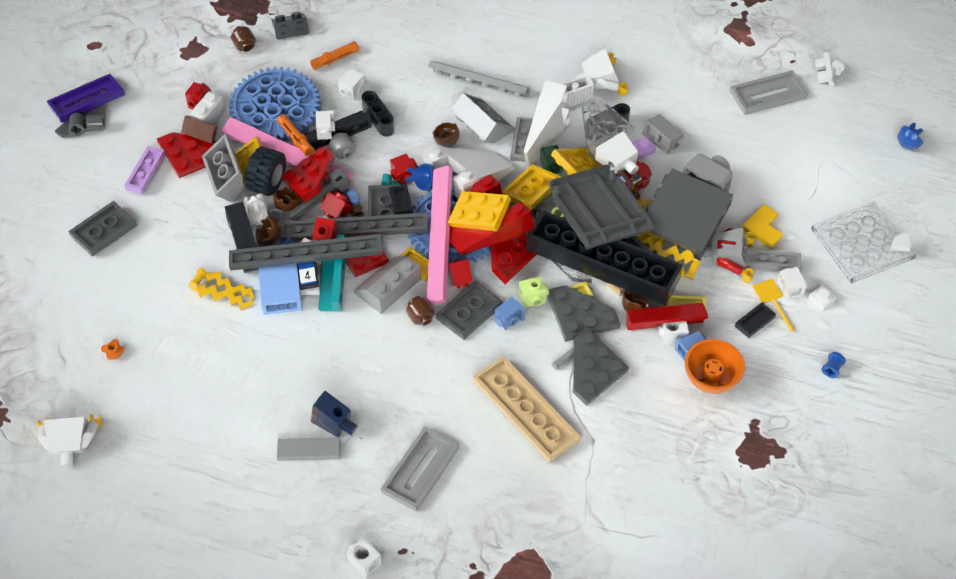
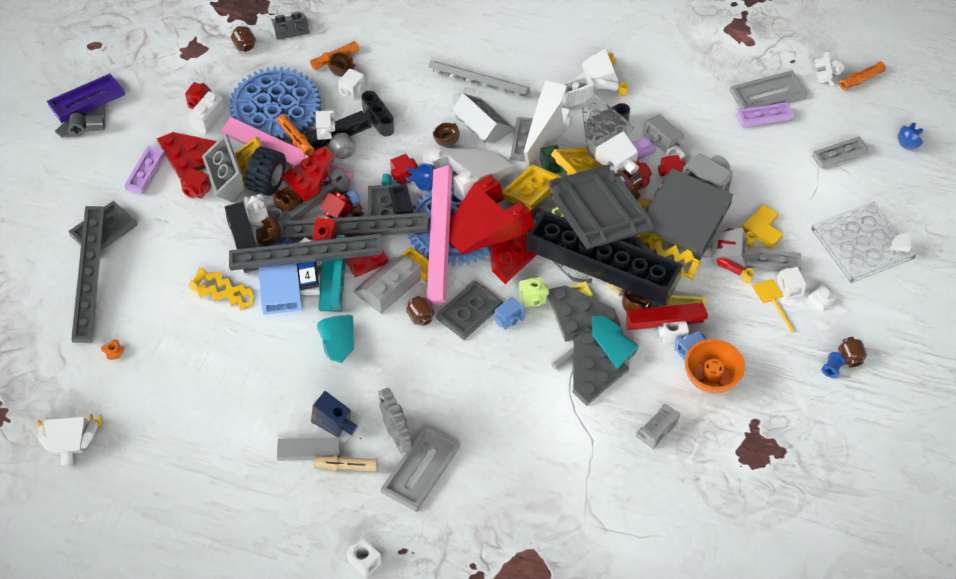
(88, 275): none -> dark grey plate
(195, 183): none -> red brick
(199, 129): reddish brown tile -> none
(320, 462): none -> tan pin
(337, 336): none -> teal panel
(340, 63): none -> reddish brown hair
(394, 420): none -> light grey gear
(460, 273): red brick -> none
(479, 211): yellow plate -> none
(526, 409): tan plate -> none
(612, 340): none -> teal panel
(659, 426): none -> light grey hinge
(670, 162): none -> red brick
(675, 150): none -> white tile
(755, 320): black tile -> none
(764, 114): none -> lavender plate
(840, 152): none -> light grey plate
(853, 351): none -> reddish brown head
(858, 77): none -> orange pin

